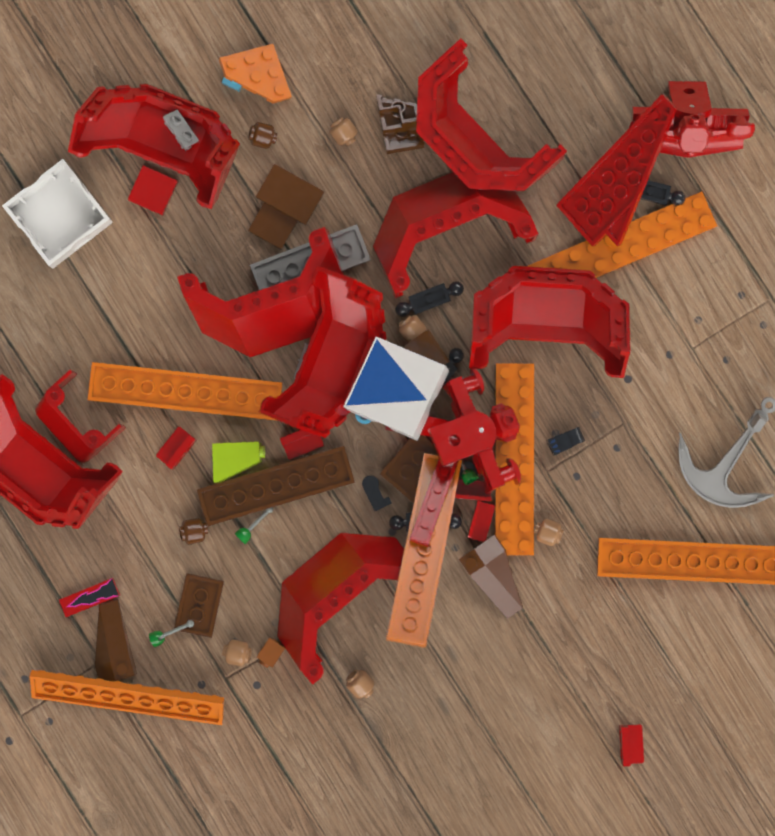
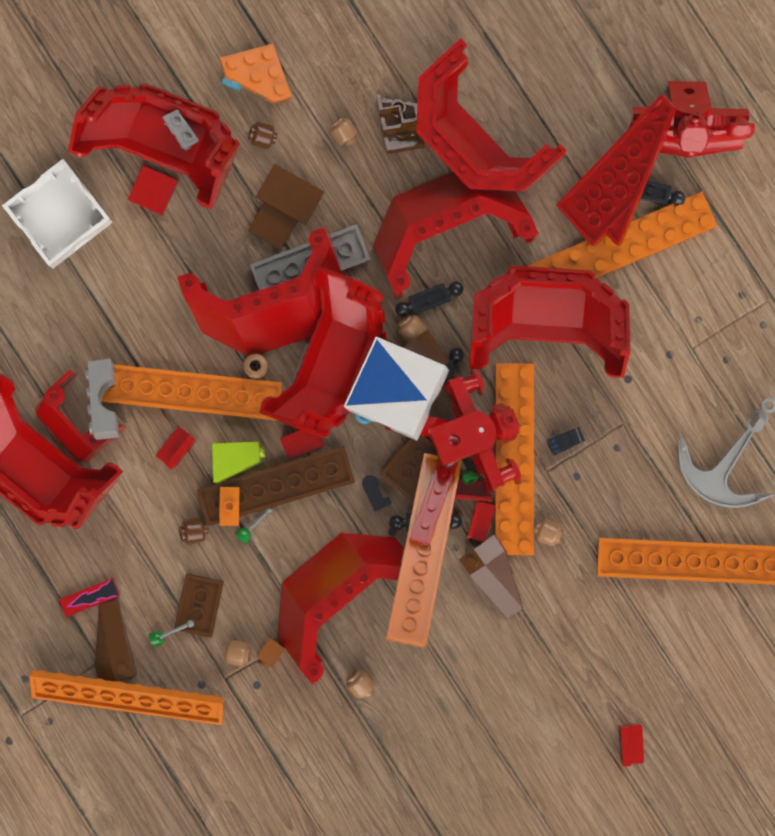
(101, 377): none -> light grey arch
(229, 506): none -> orange plate
(249, 366): none -> medium nougat head

